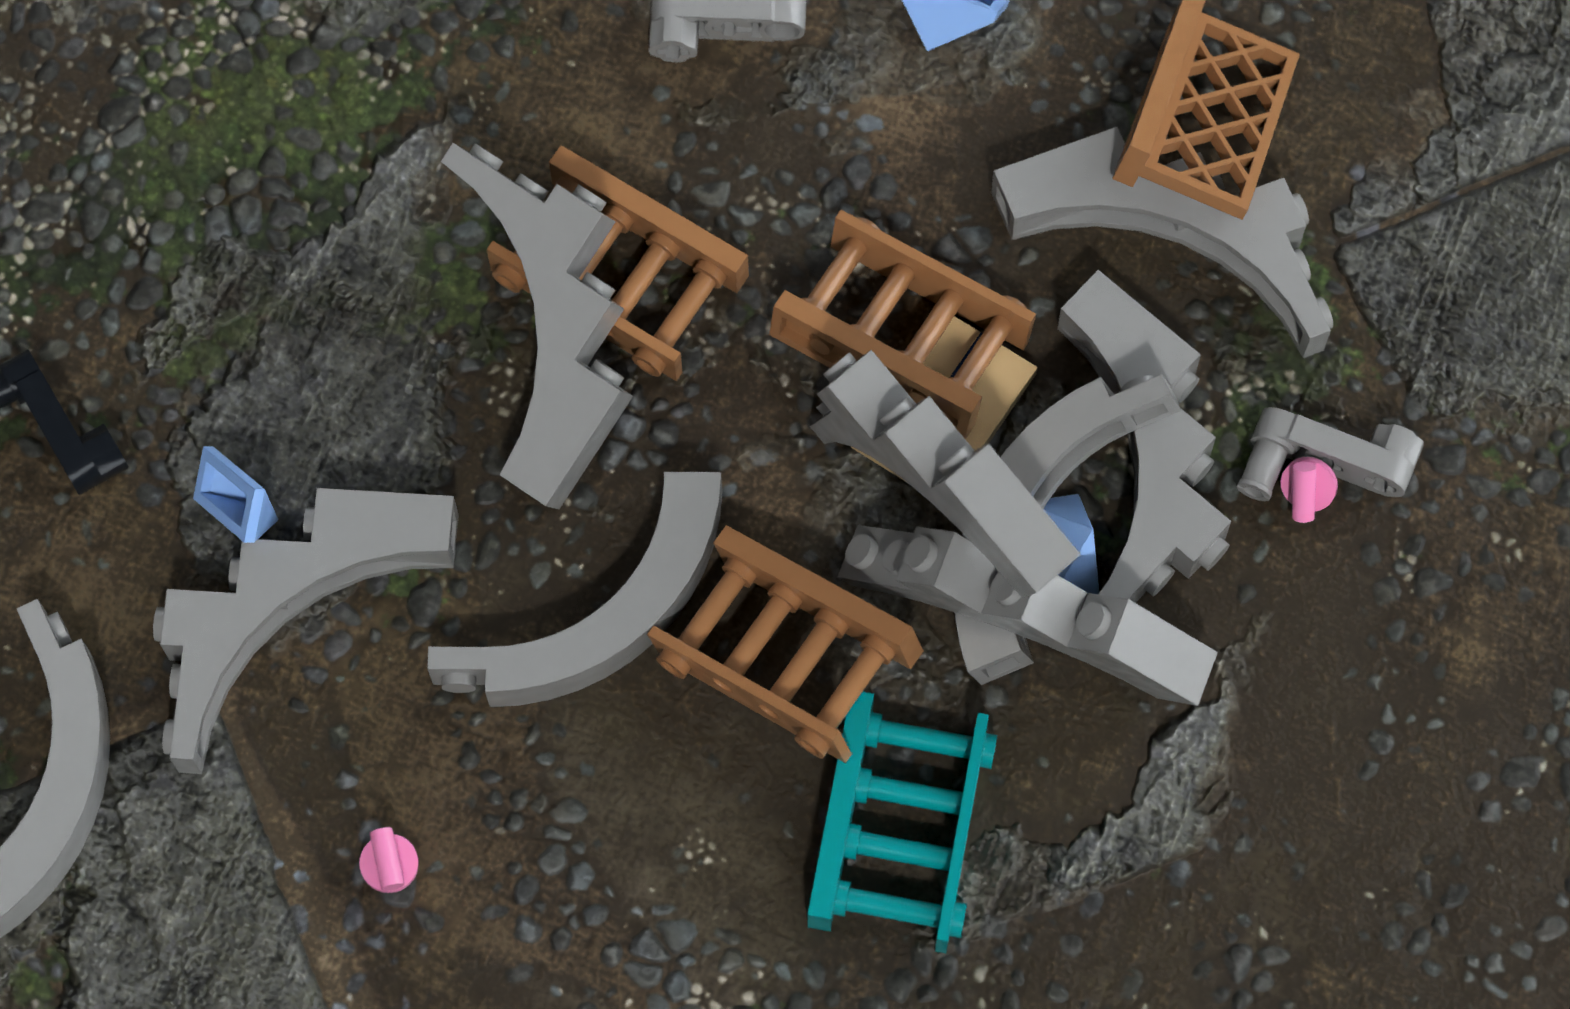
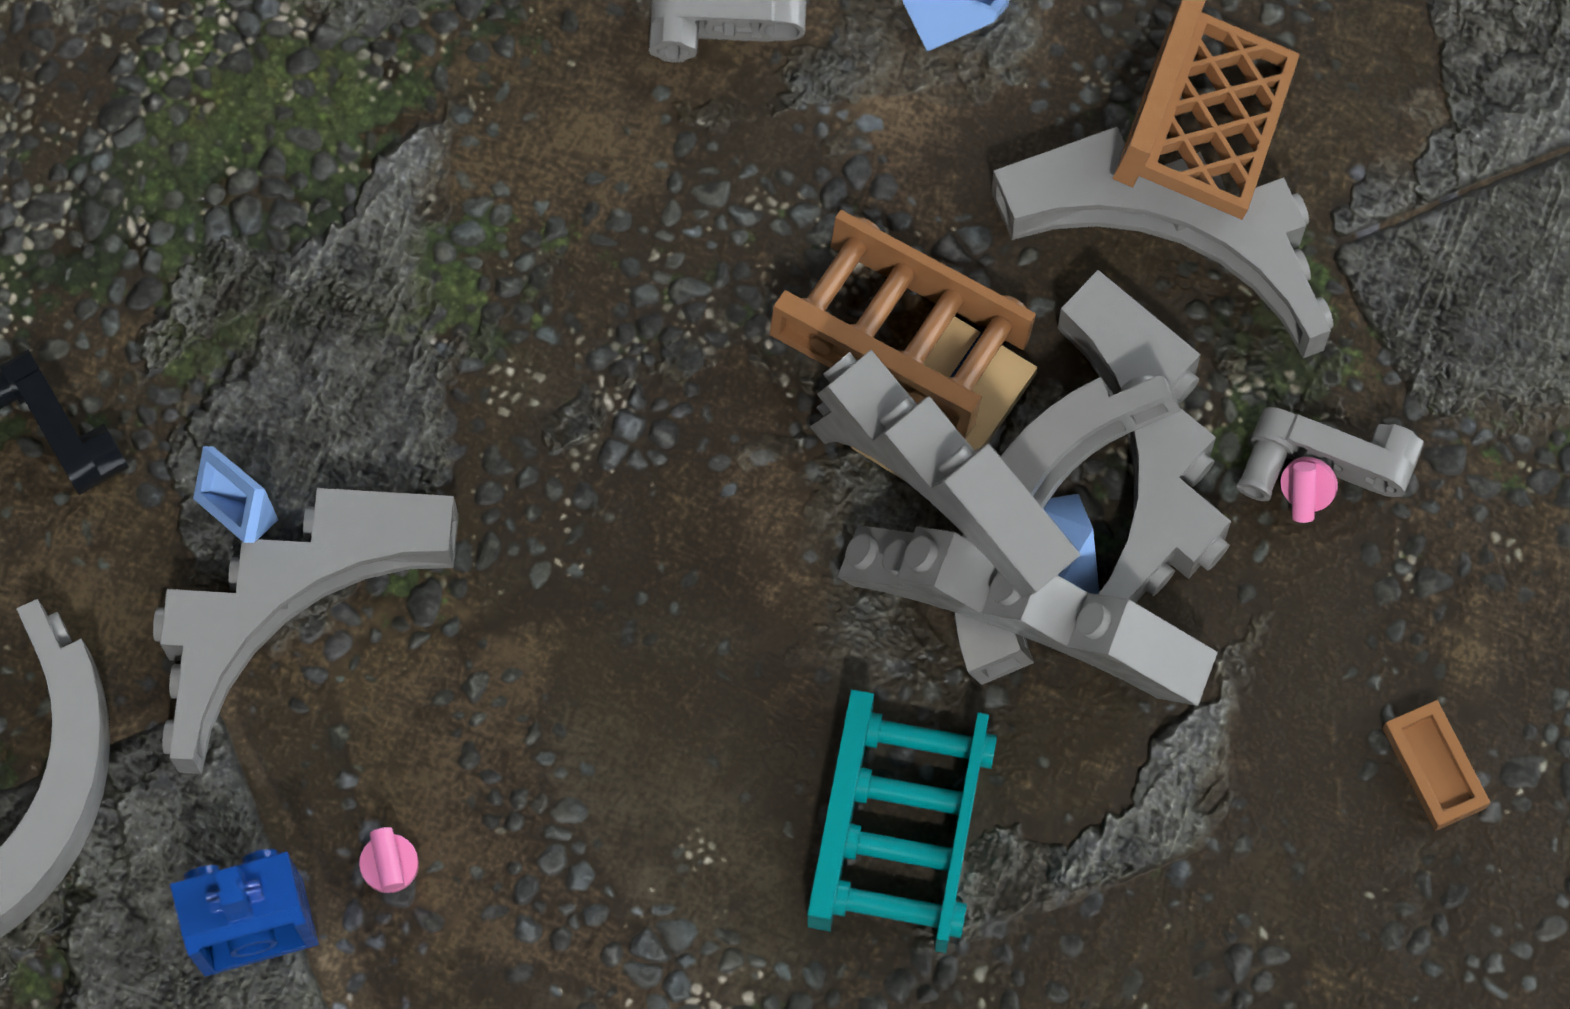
(243, 912): none -> blue hinge
(570, 402): light grey arch -> none
(618, 628): light grey arch -> none
(667, 237): medium nougat fence -> none
(789, 589): medium nougat fence -> none
(1436, 765): none -> medium nougat tile

